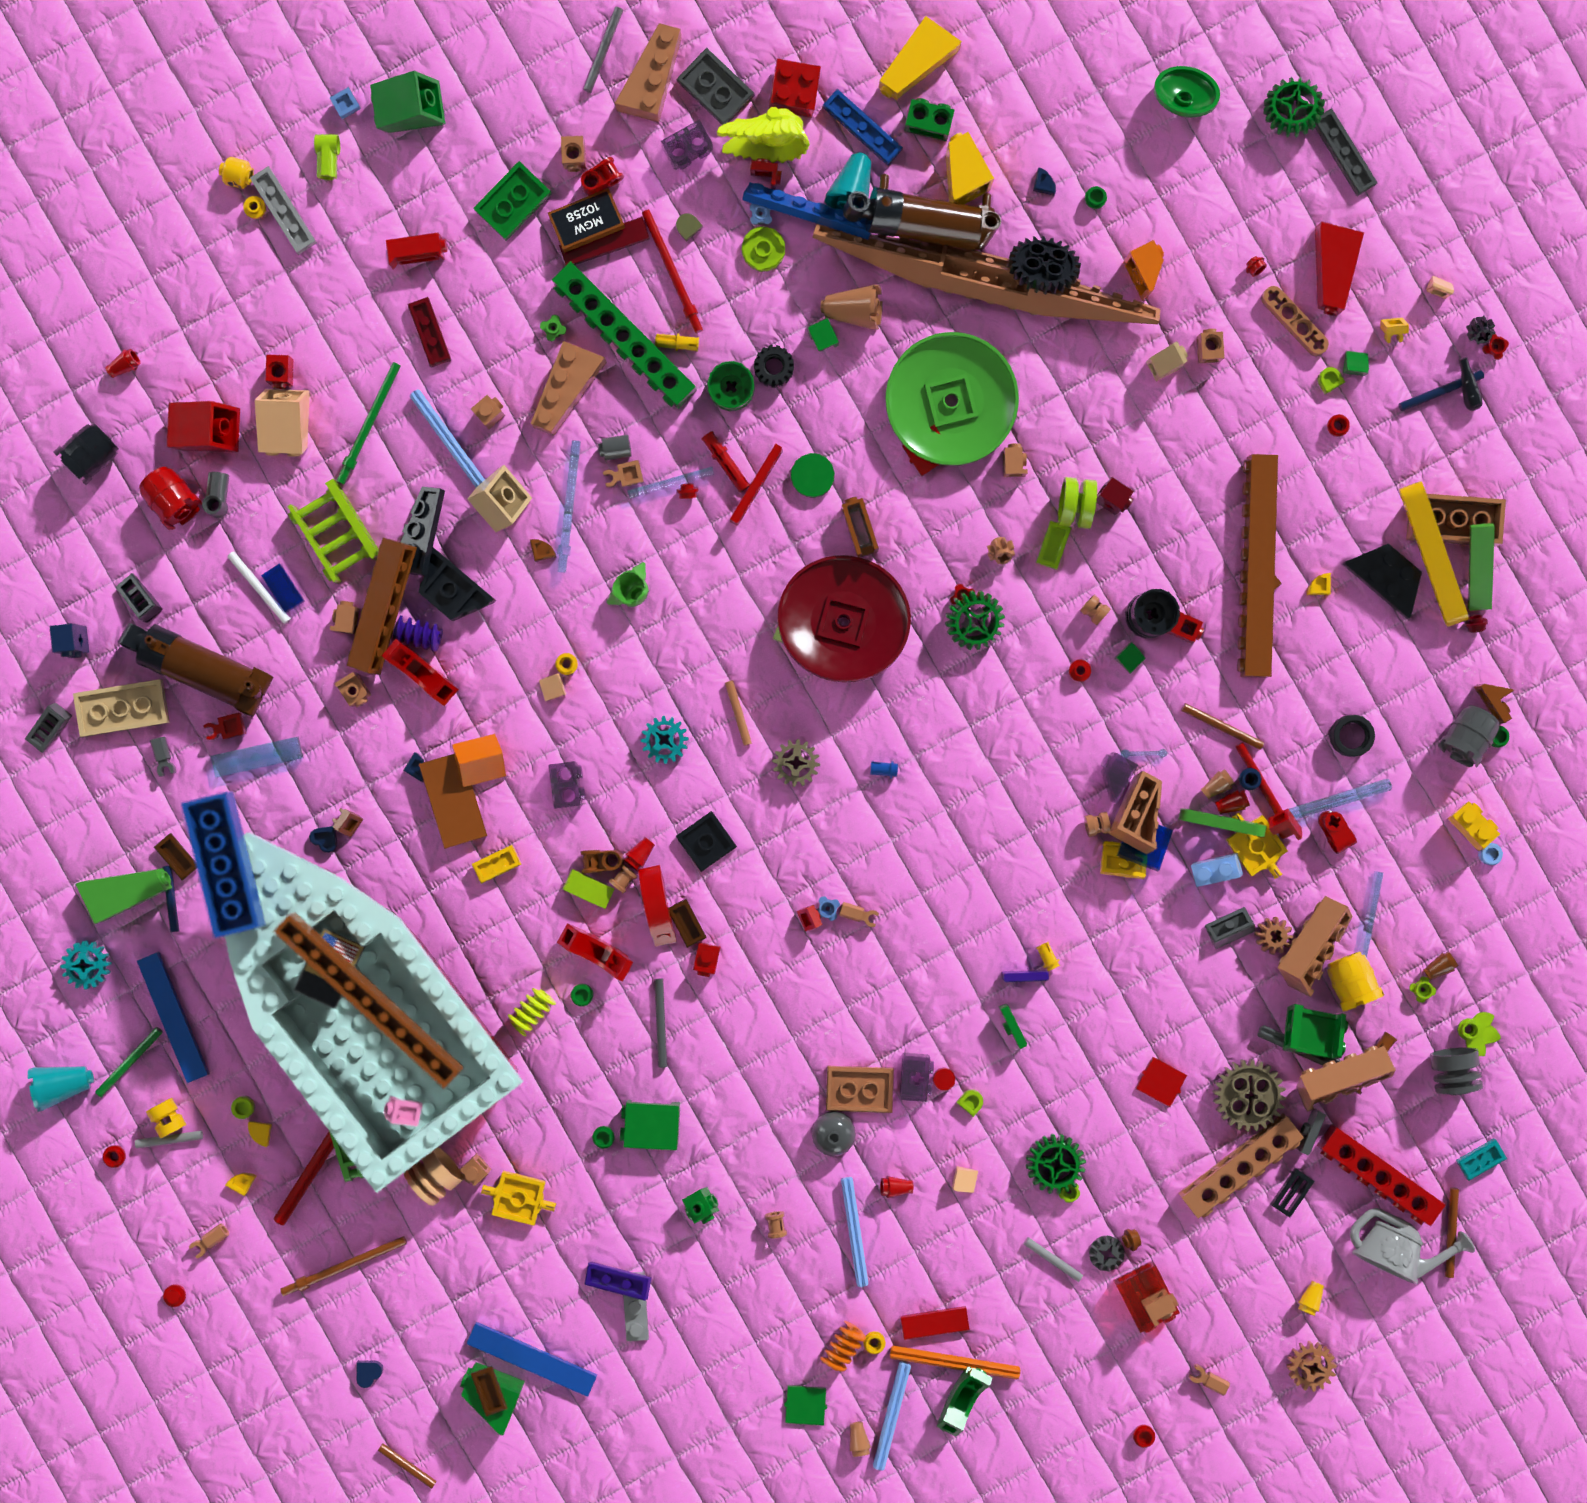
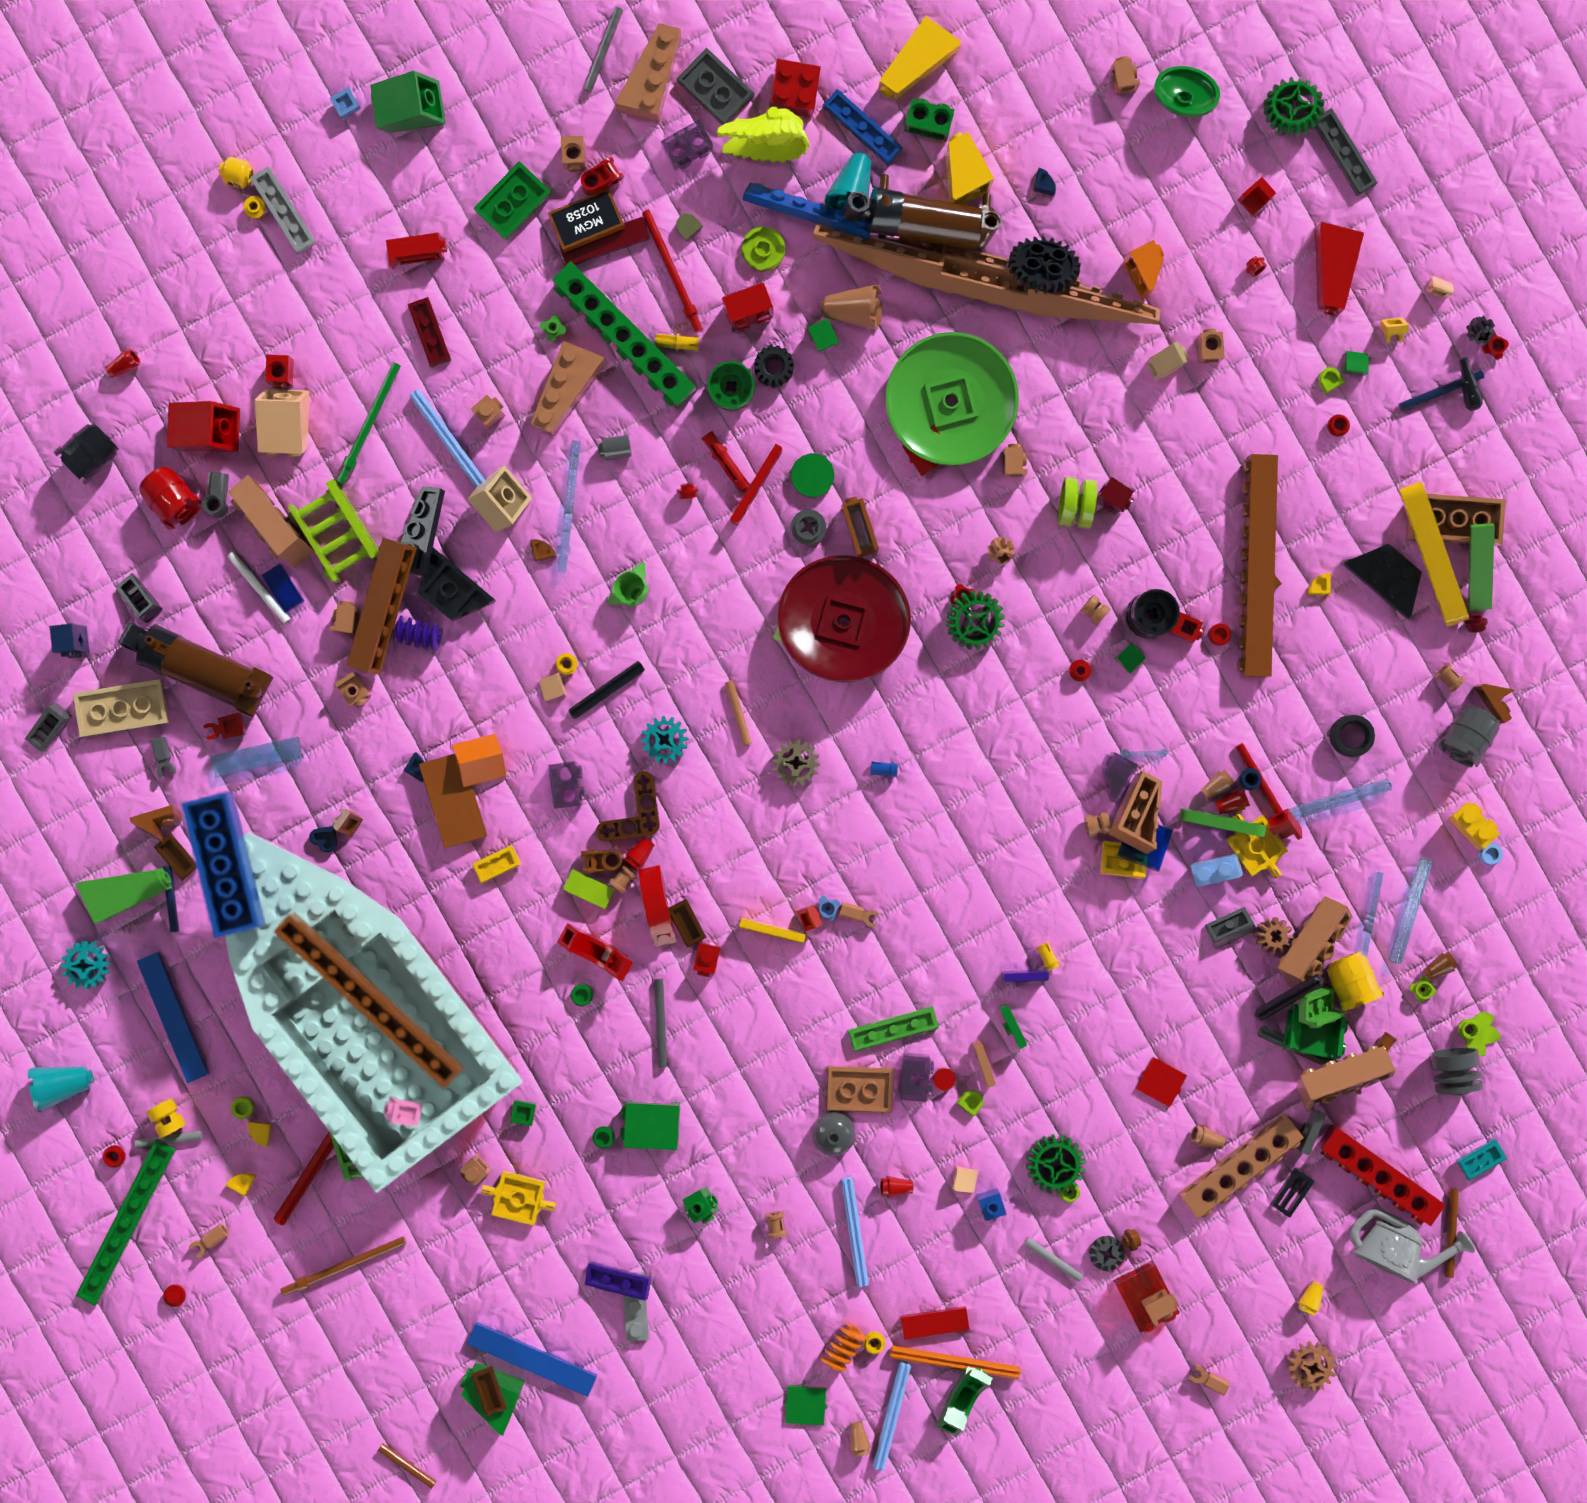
(126, 1222): none -> green tile
(129, 1061): green bar -> none
(153, 820): none -> dark orange slope
(270, 522): none -> nougat wedge
(314, 985): tile -> none
(327, 148): lime piece -> none
(367, 1372): dark blue tile -> none
(420, 671): red arch -> none
(433, 1175): light nougat wheel -> none
(523, 1112): none -> green plate
(530, 1010): neon yellow piece -> none
(606, 690): none -> black axle
(627, 473): nougat plate -> none
(639, 821): none -> reddish brown beam
(671, 482): clear light blue bar -> none
(706, 841): black tile -> none
(748, 307): none -> red brick
(760, 219): light blue plate -> none
(765, 168): red bracket -> none
(772, 930): none -> yellow tile
(809, 516): none -> dark grey gear
(893, 1028): none -> bright green tile
(984, 1063): none -> nougat tile
(991, 1204): none -> blue brick
(1053, 545): lime tile -> none
(1095, 197): green plate -> none
(1124, 75): none -> nougat brick
(1144, 1436): red plate -> none
(1204, 1137): none -> nougat cone
(1219, 634): none -> red tile
(1222, 726): dark orange bar -> none
(1229, 1094): dark tan gear -> none
(1257, 196): none -> red panel
(1289, 997): none -> black axle
(1291, 324): nougat beam -> none
(1318, 1008): none -> bright green bracket
(1339, 834): red piece -> none
(1410, 910): none -> clear light blue axle
(1450, 677): none -> nougat bush
(1501, 738): green plate -> none

